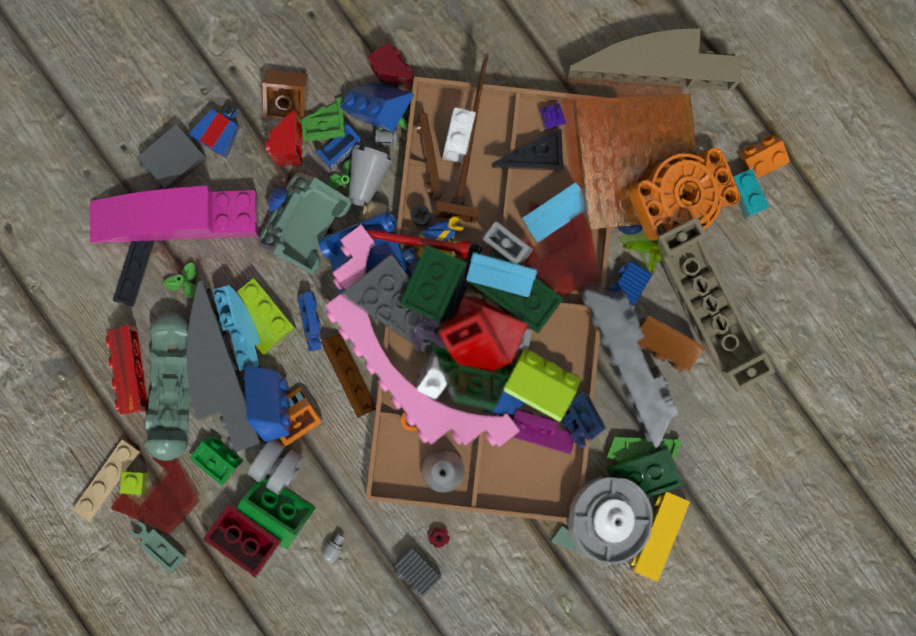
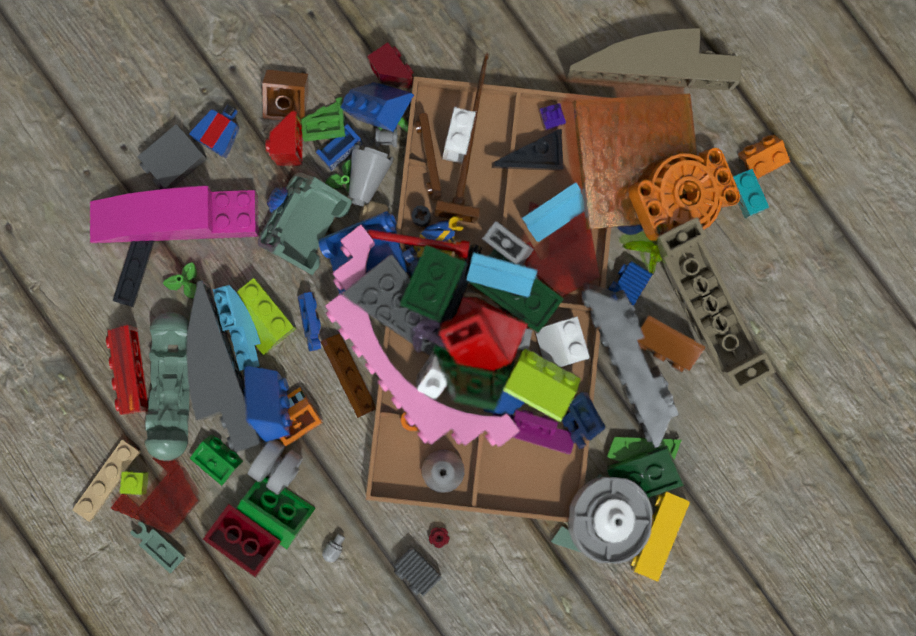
(563, 342): none -> white slope

